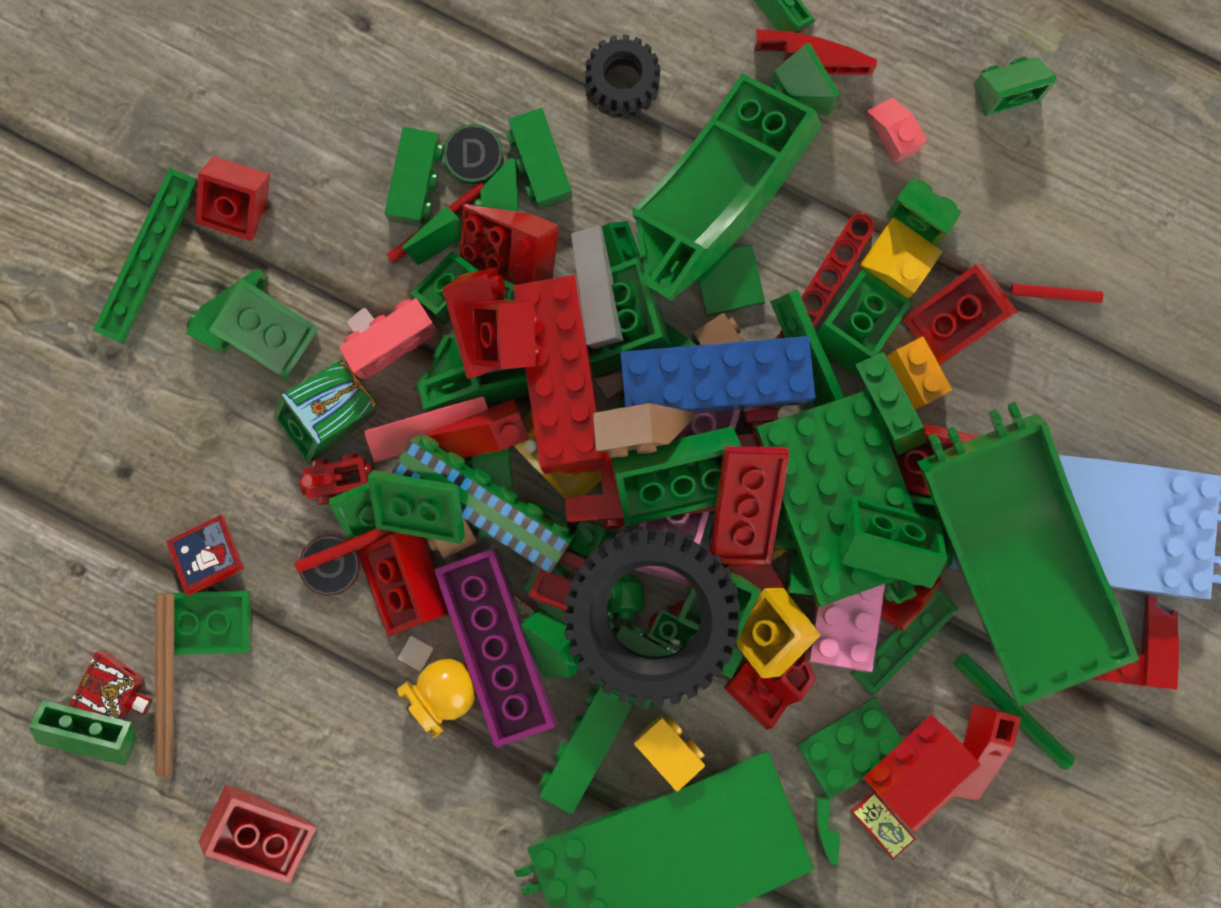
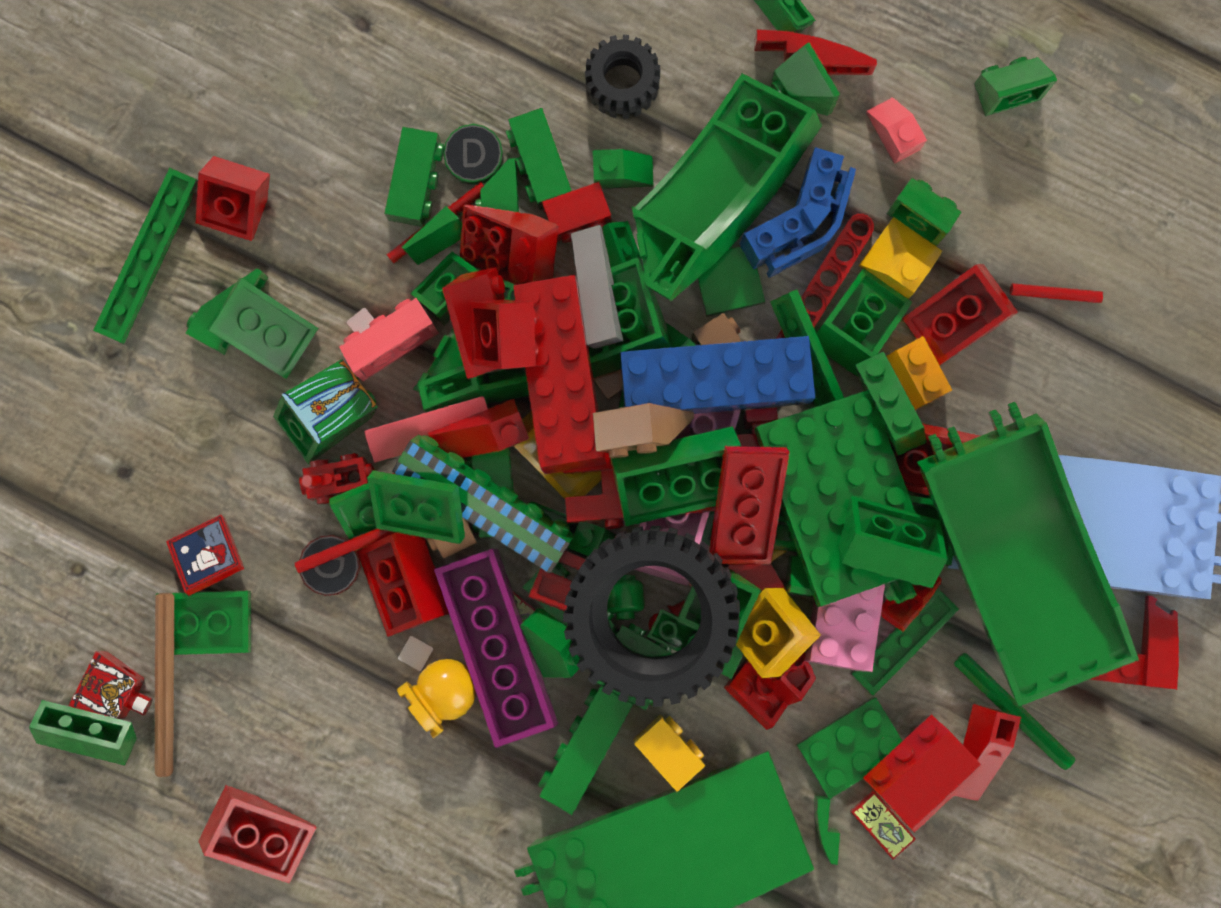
(577, 211): none -> red brick
(622, 169): none -> green slope
(800, 222): none -> blue brick

